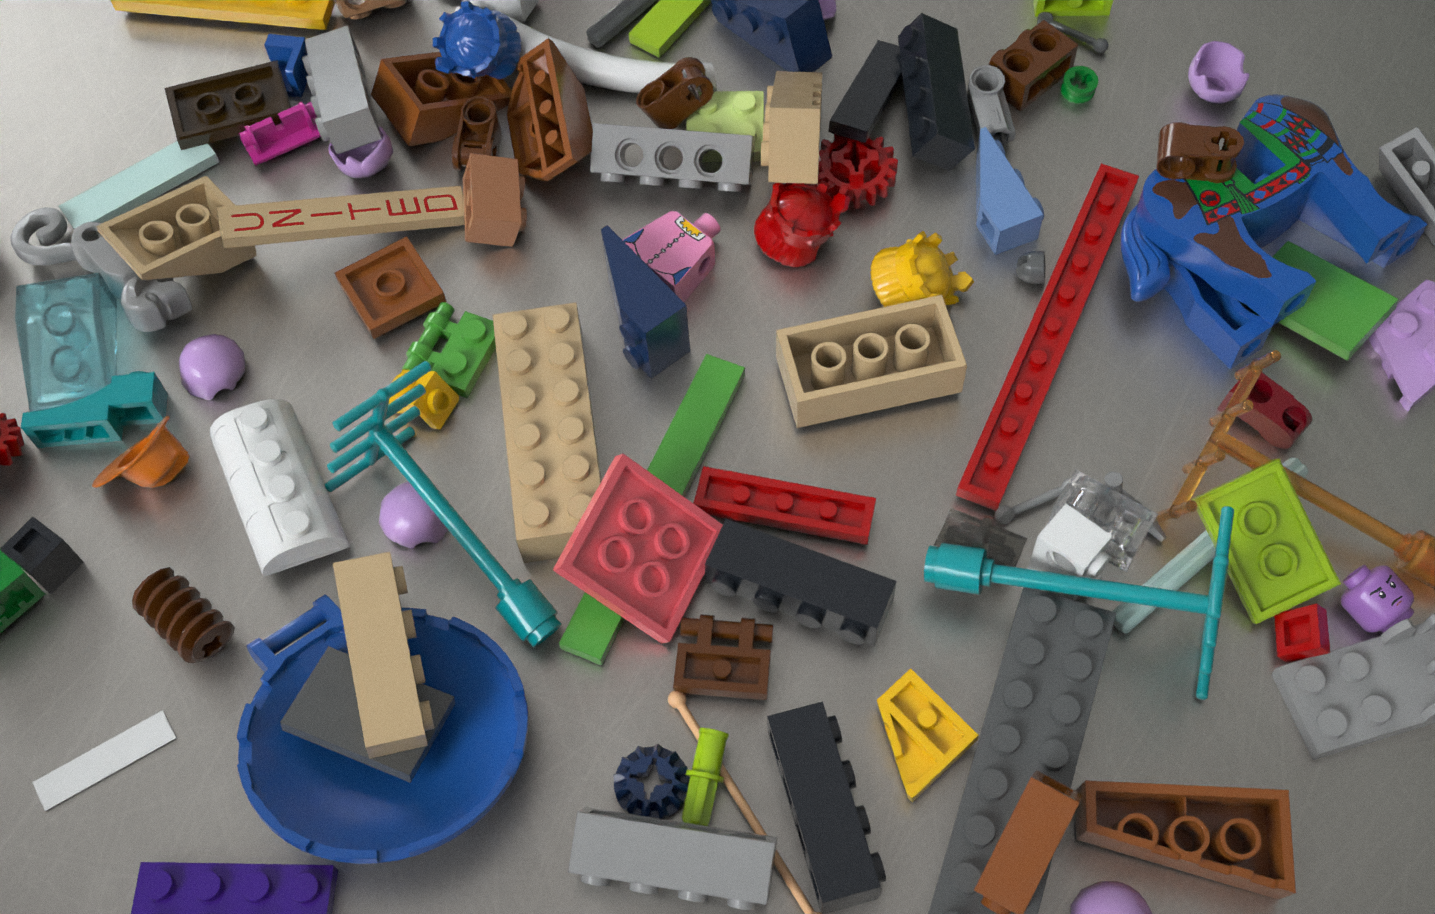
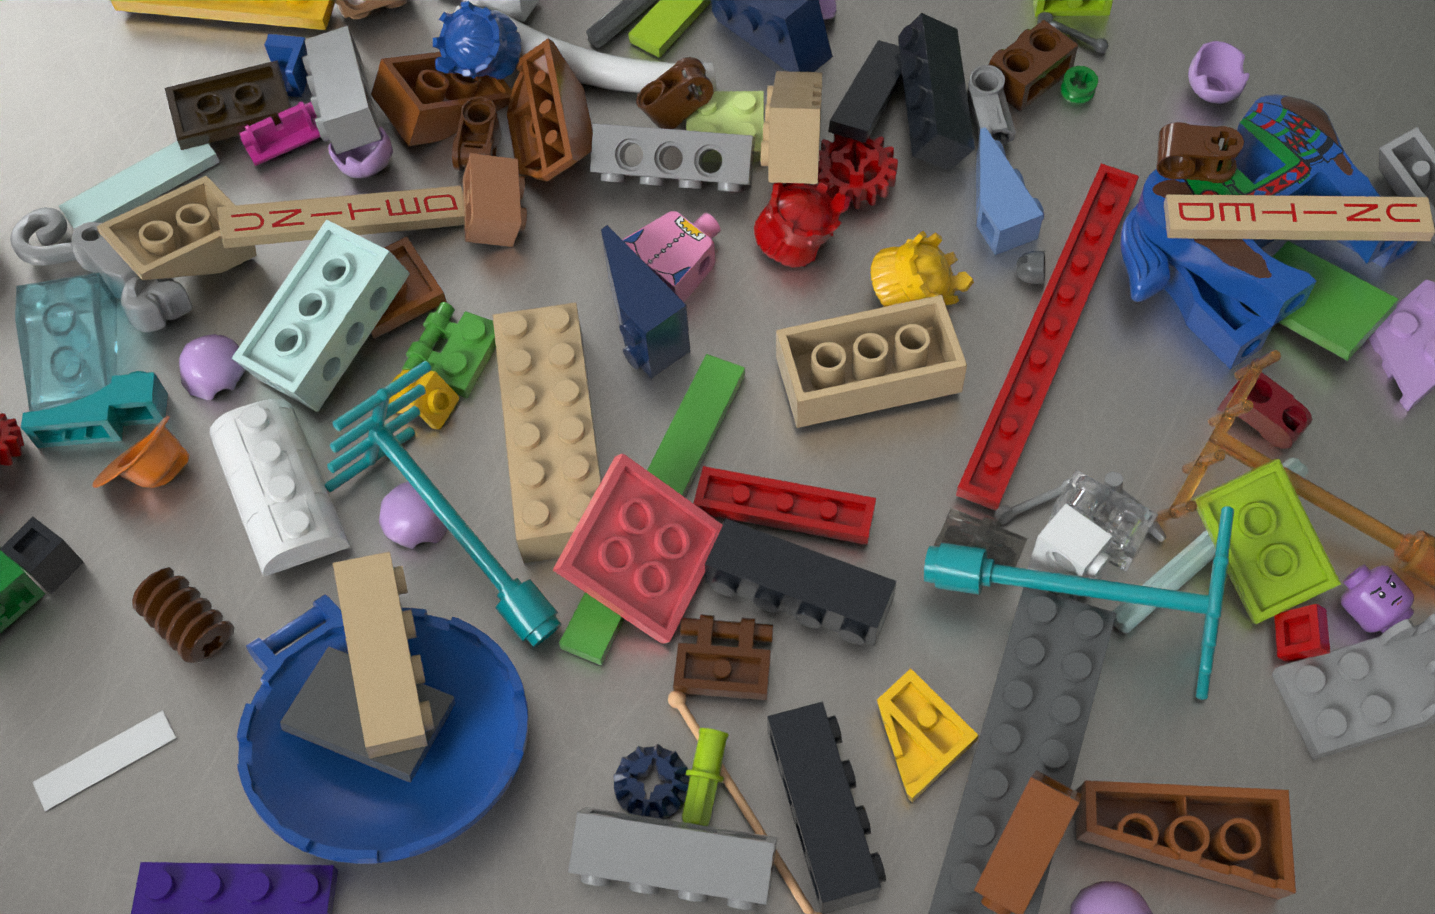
(321, 315): none -> light aqua brick
(1298, 217): none -> tan tile

